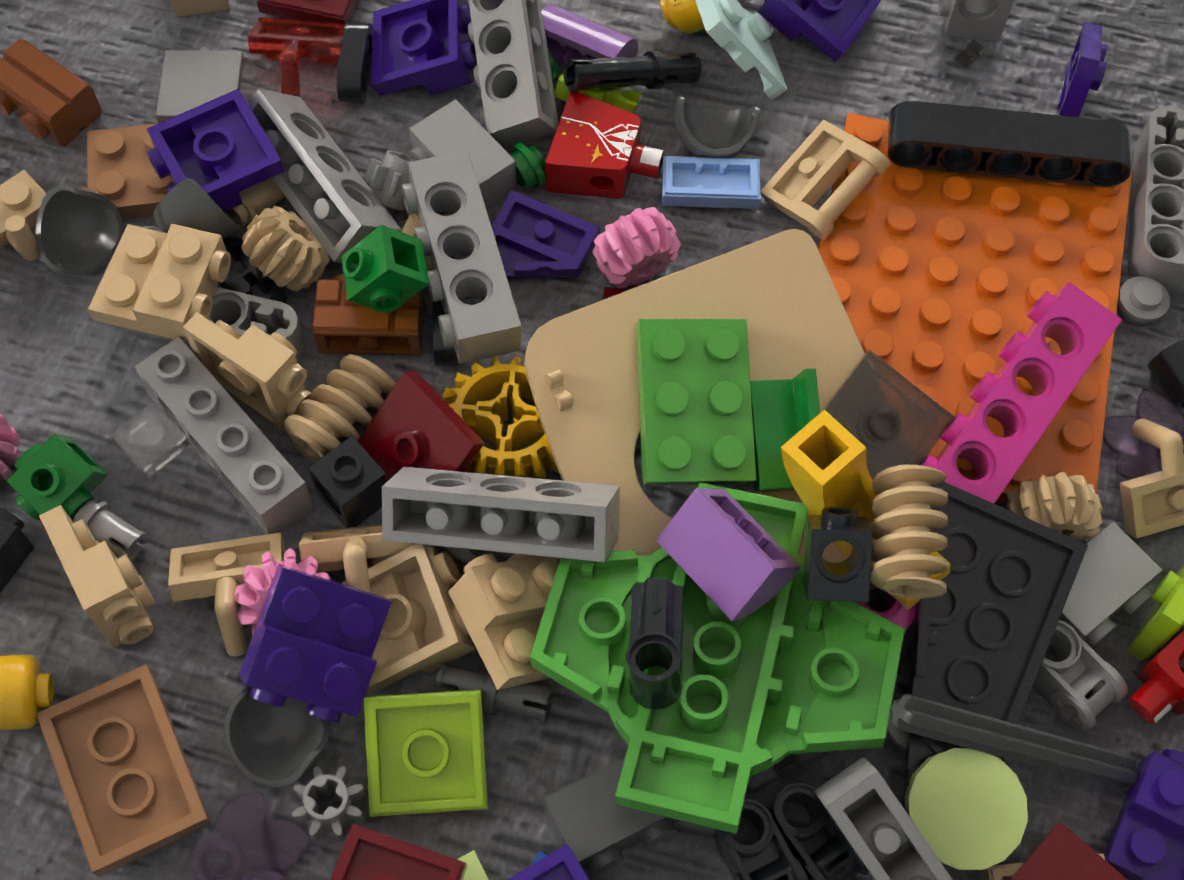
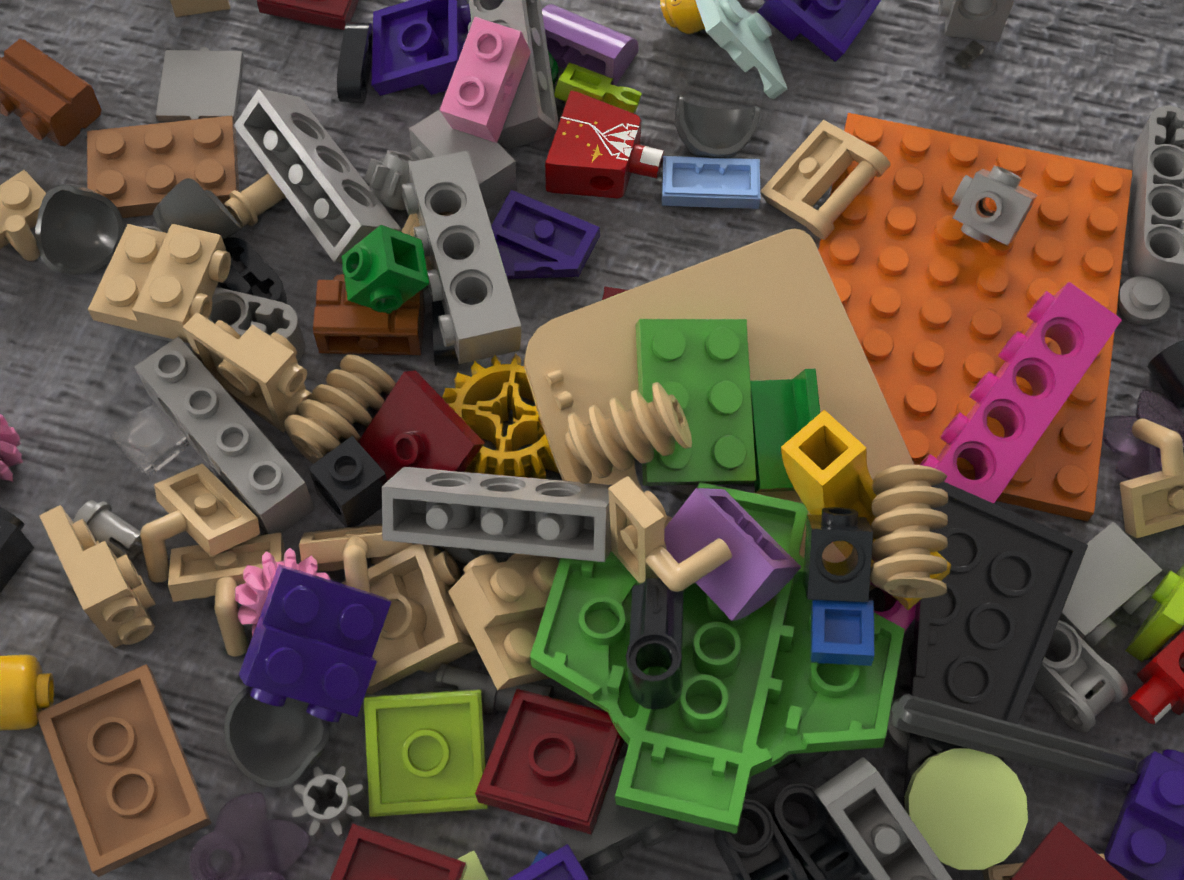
(55, 476): green brick -> none
(204, 510): none -> tan plate
(216, 147): dark purple plate -> none
(284, 249): tan gear -> none
(294, 40): clear red plate -> none
(485, 79): none -> bright pink brick
(529, 166): green plate -> none
(551, 761): none -> dark red plate
(626, 434): none -> tan piece
(636, 247): bright pink gear -> none
(639, 540): none -> tan plate
(648, 70): black pin -> none
(842, 632): none -> blue plate
(887, 415): clear smoke plate -> none
(1009, 144): black beam -> none
(1011, 201): none -> light grey brick
(1060, 504): tan gear -> none
(1084, 70): dark purple wing -> none

